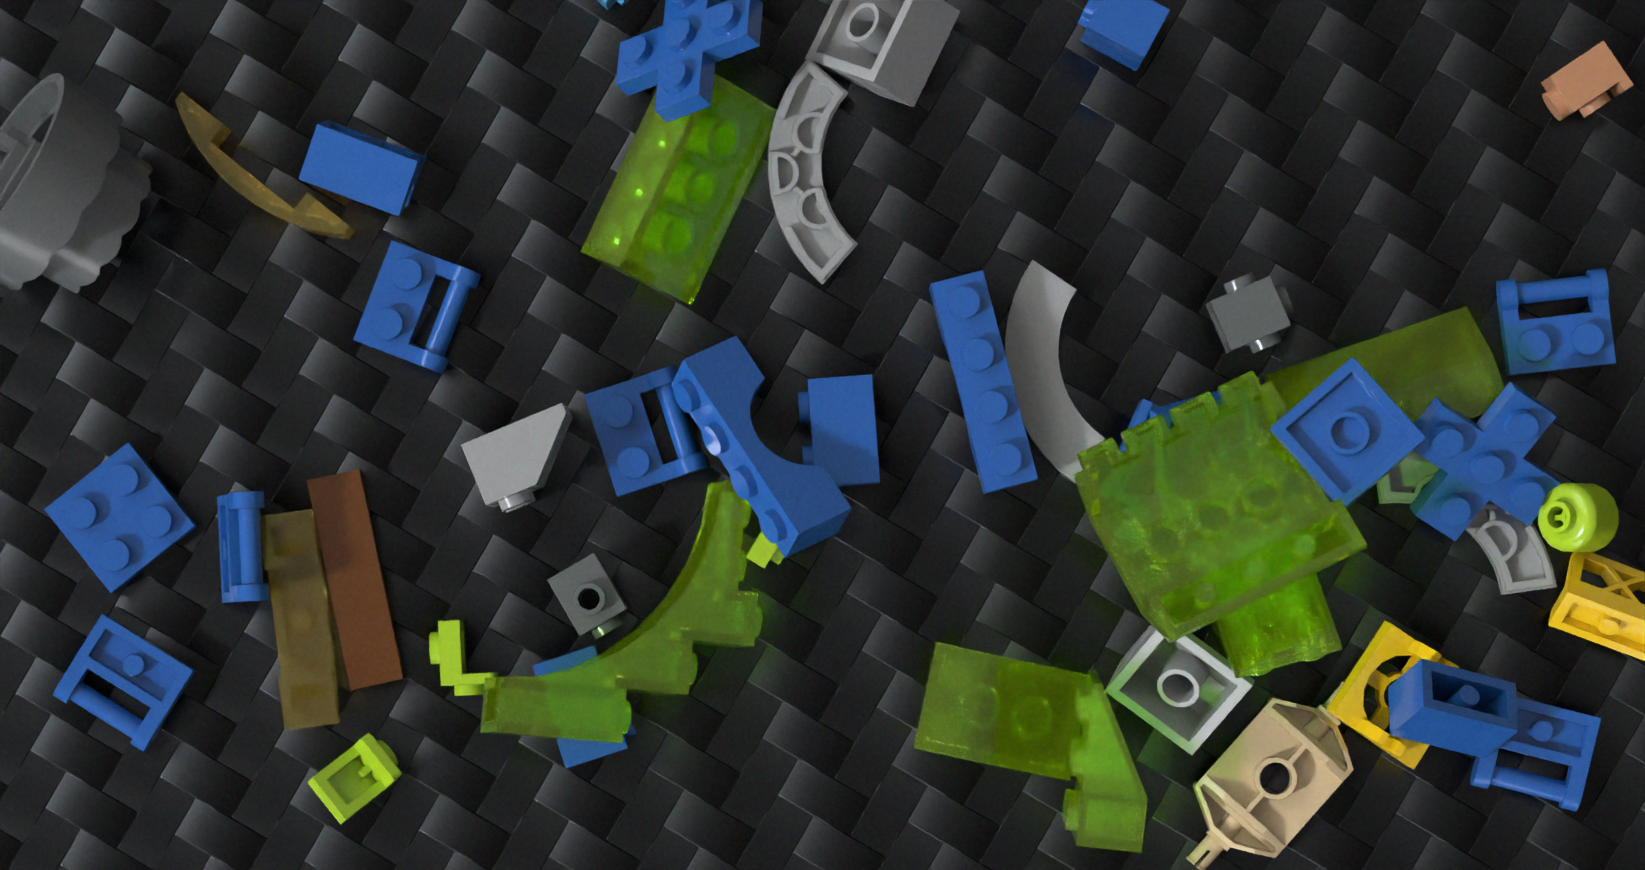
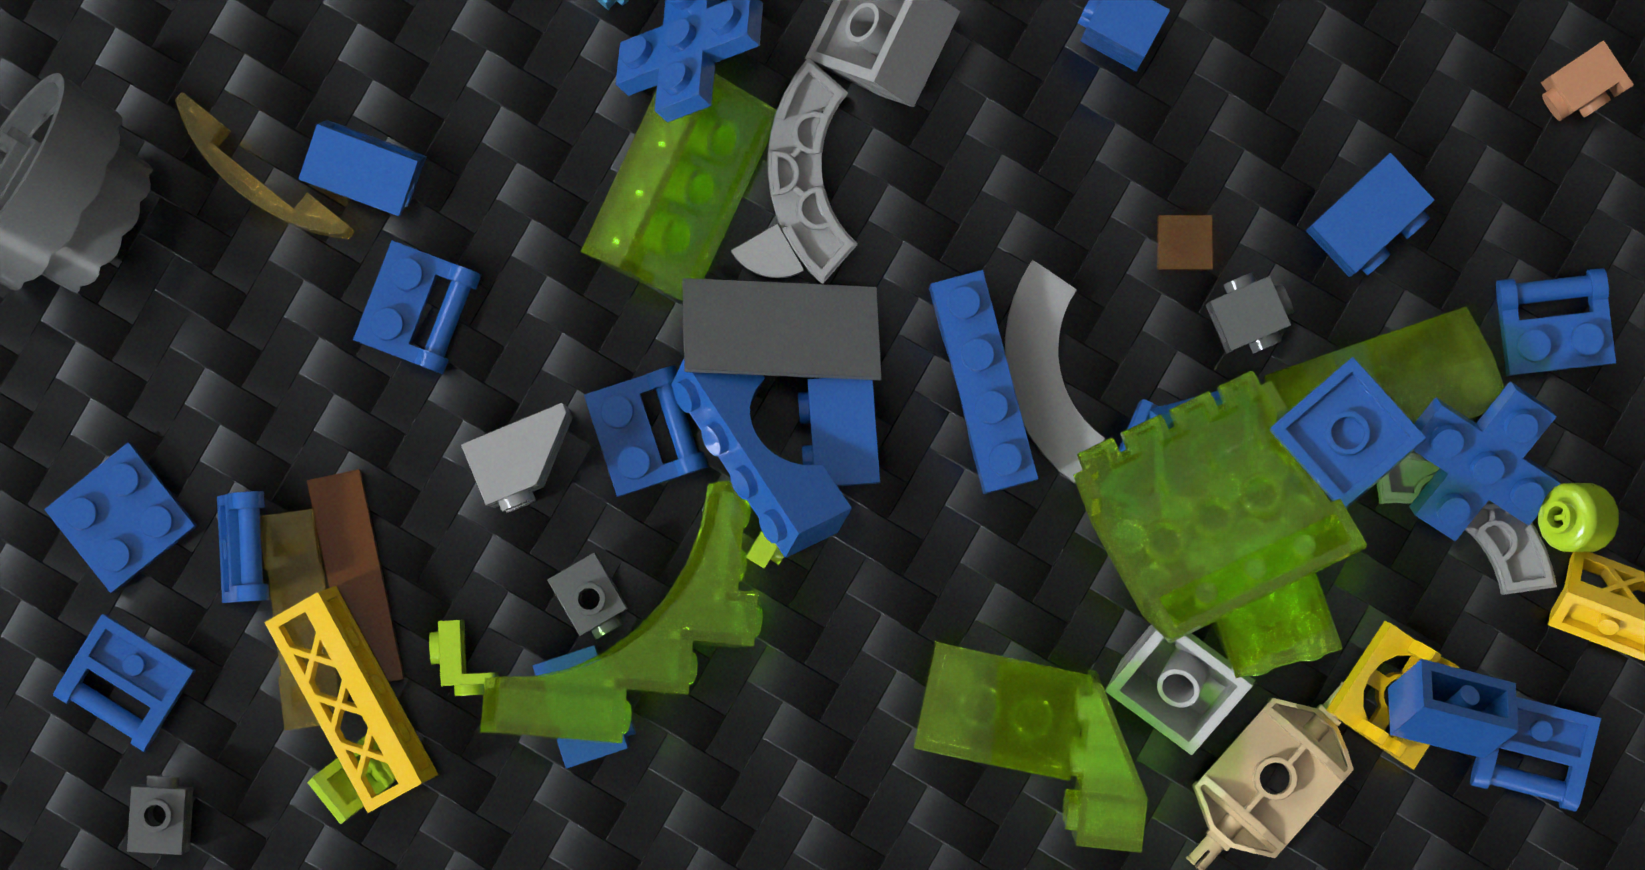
(145, 829): none -> dark grey brick
(368, 689): none -> yellow fence
(769, 255): none -> light grey tile
(781, 329): none -> dark grey piece
(1184, 242): none -> clear orange tile
(1370, 216): none -> blue brick

